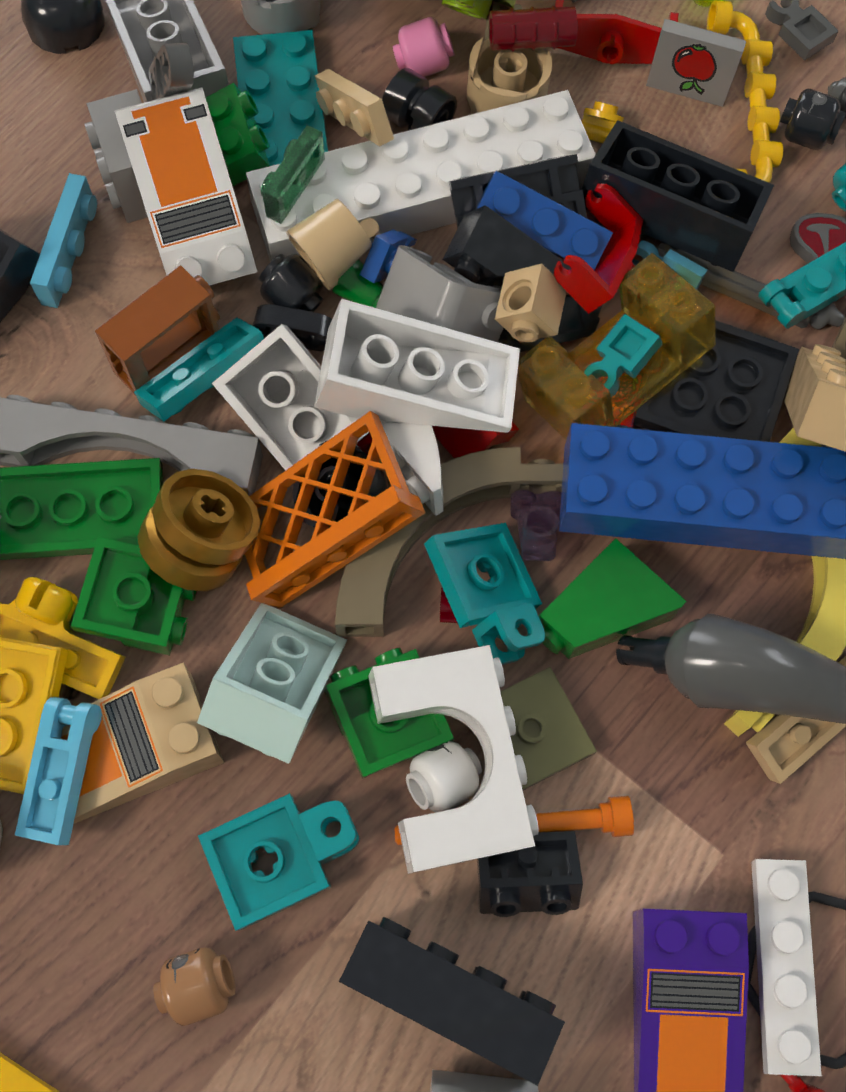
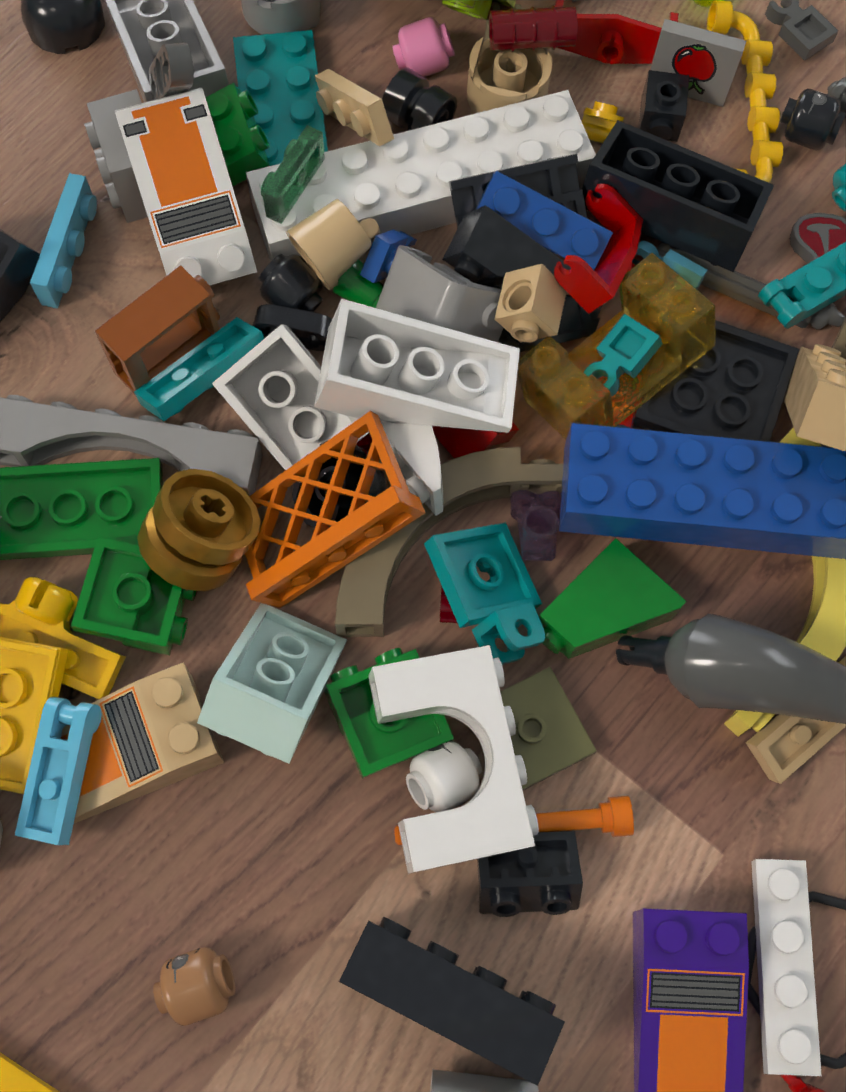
(300, 848): teal plate -> none
(664, 104): none -> black brick

